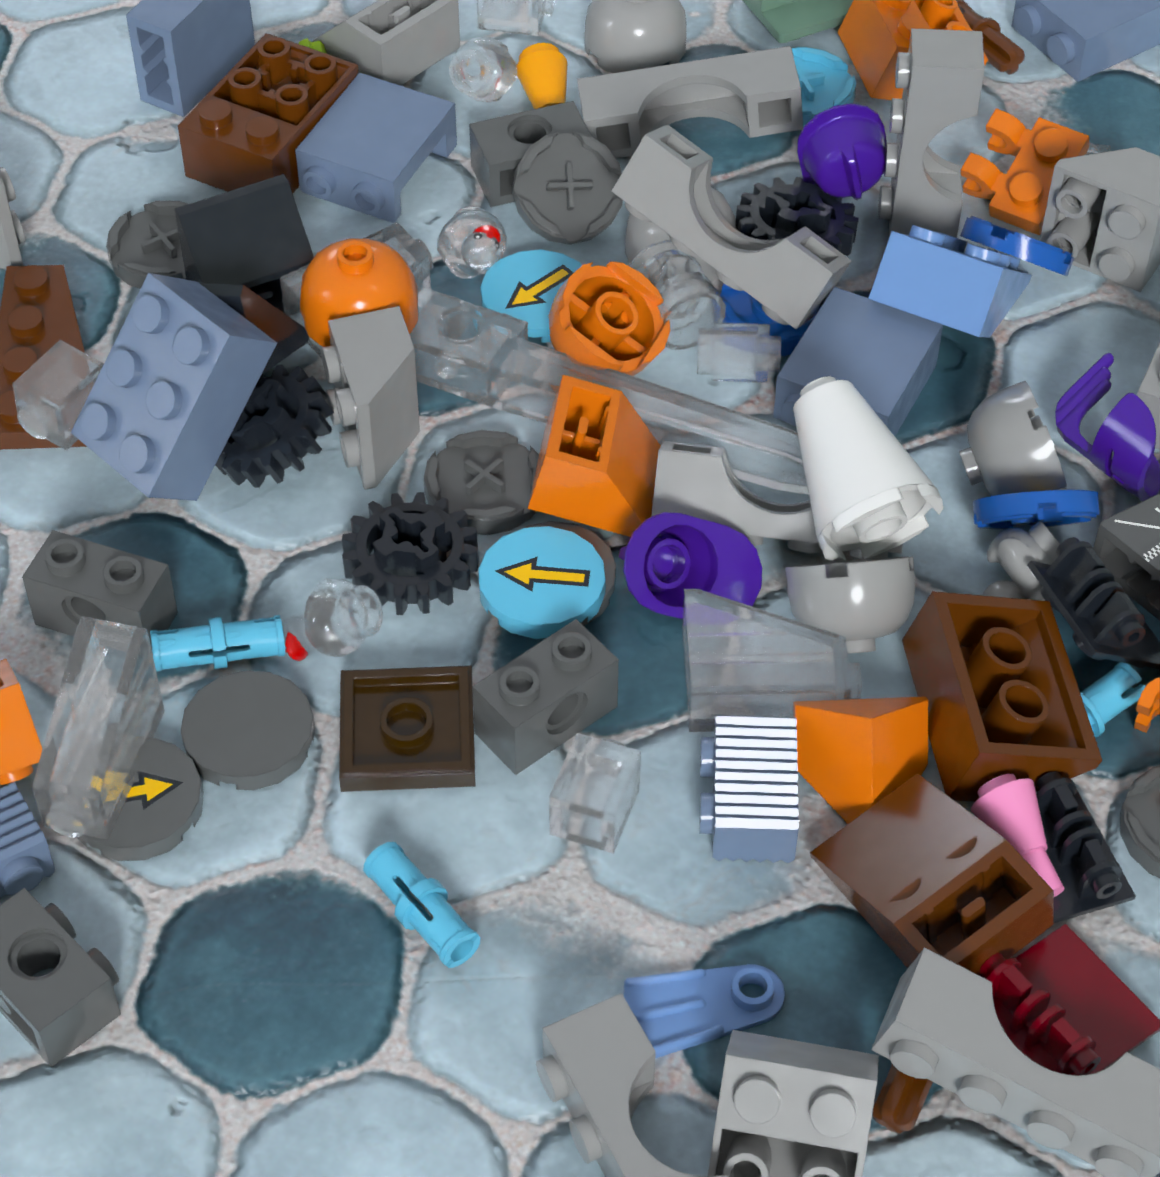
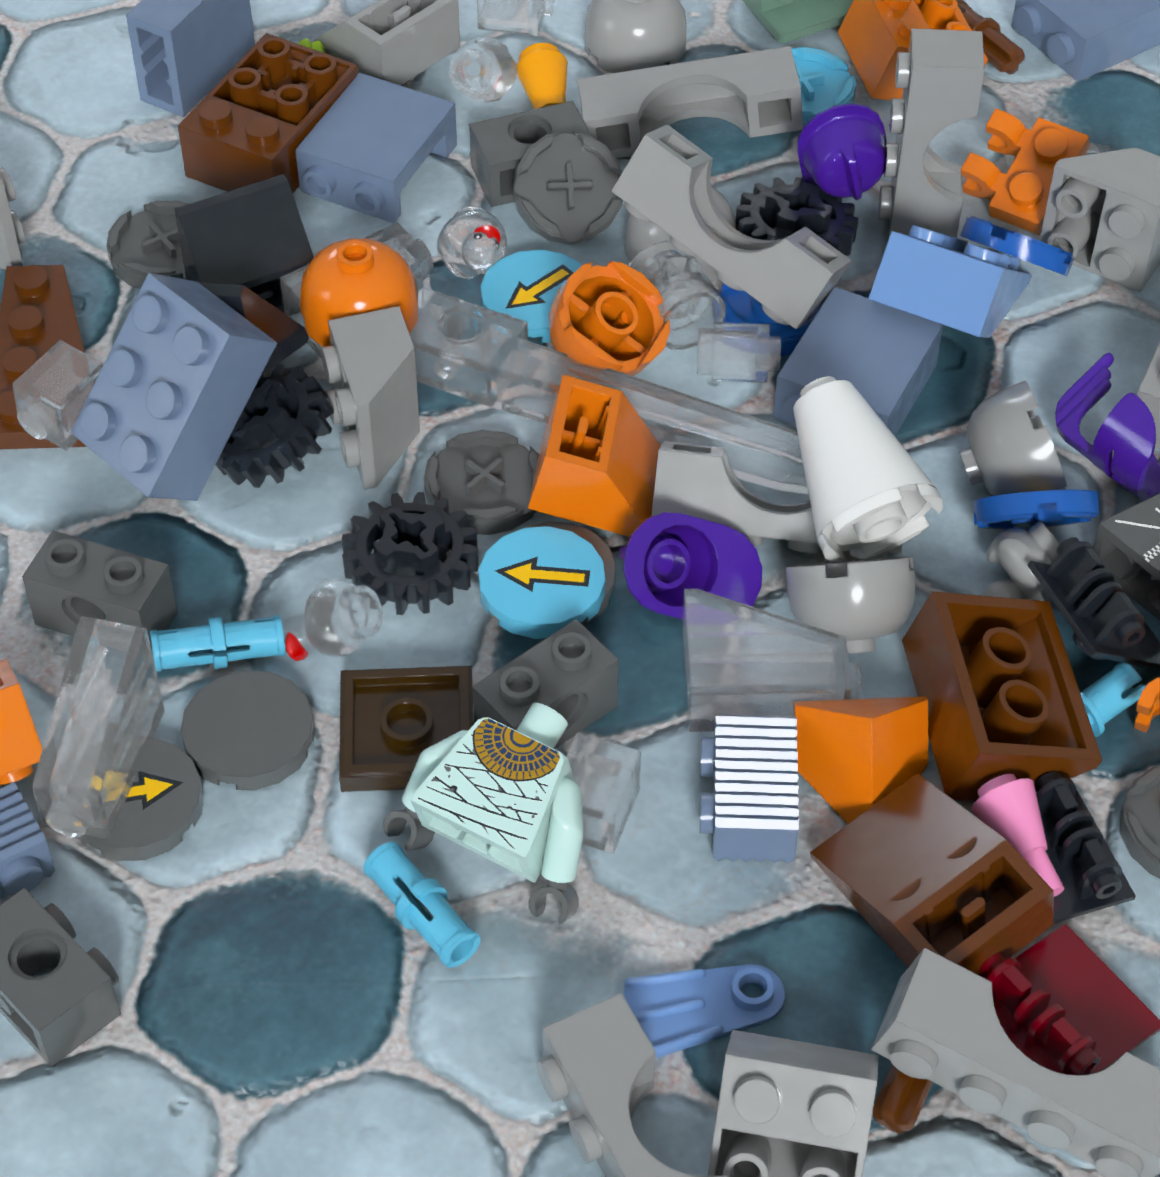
(503, 799): none -> light aqua torso

